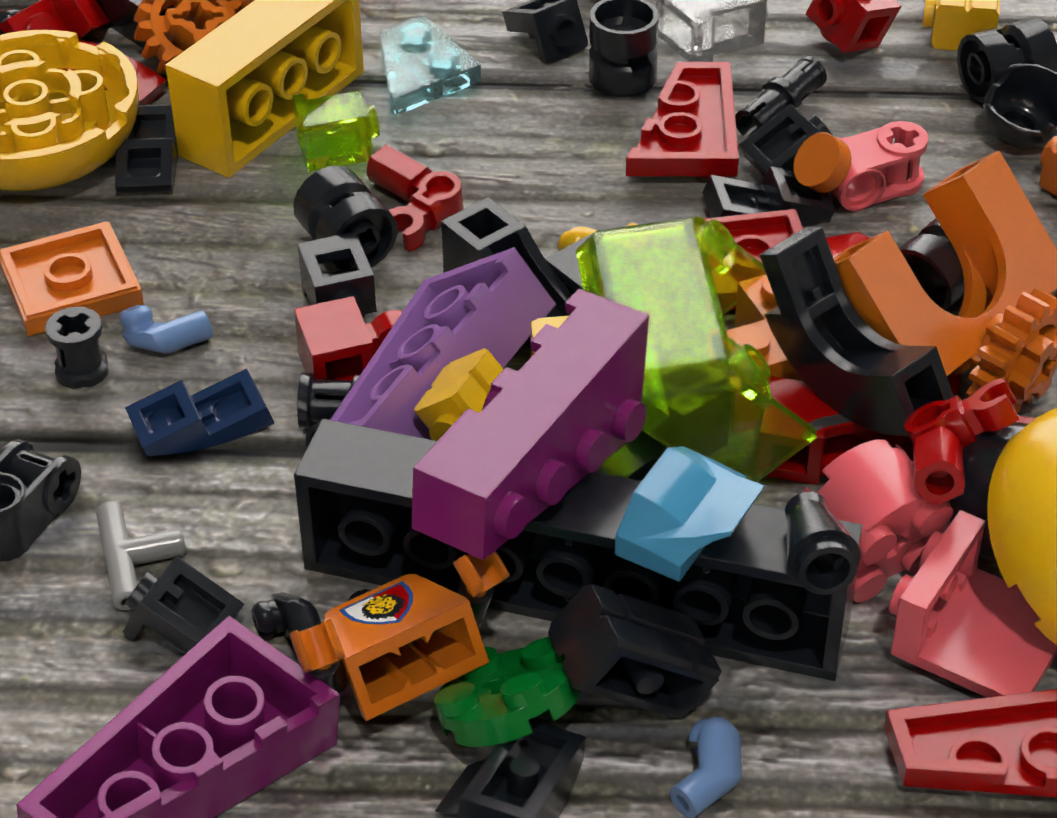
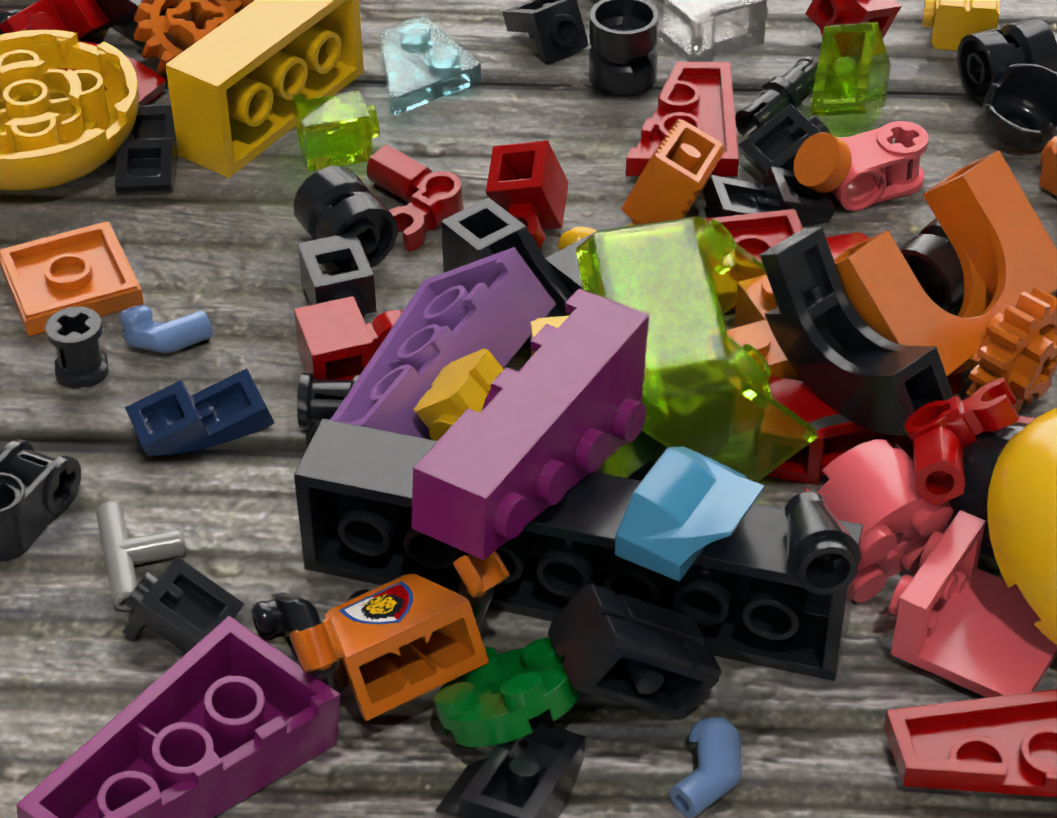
(529, 185): none -> red brick
(673, 175): none -> orange brick
(851, 71): none -> clear neon green slope

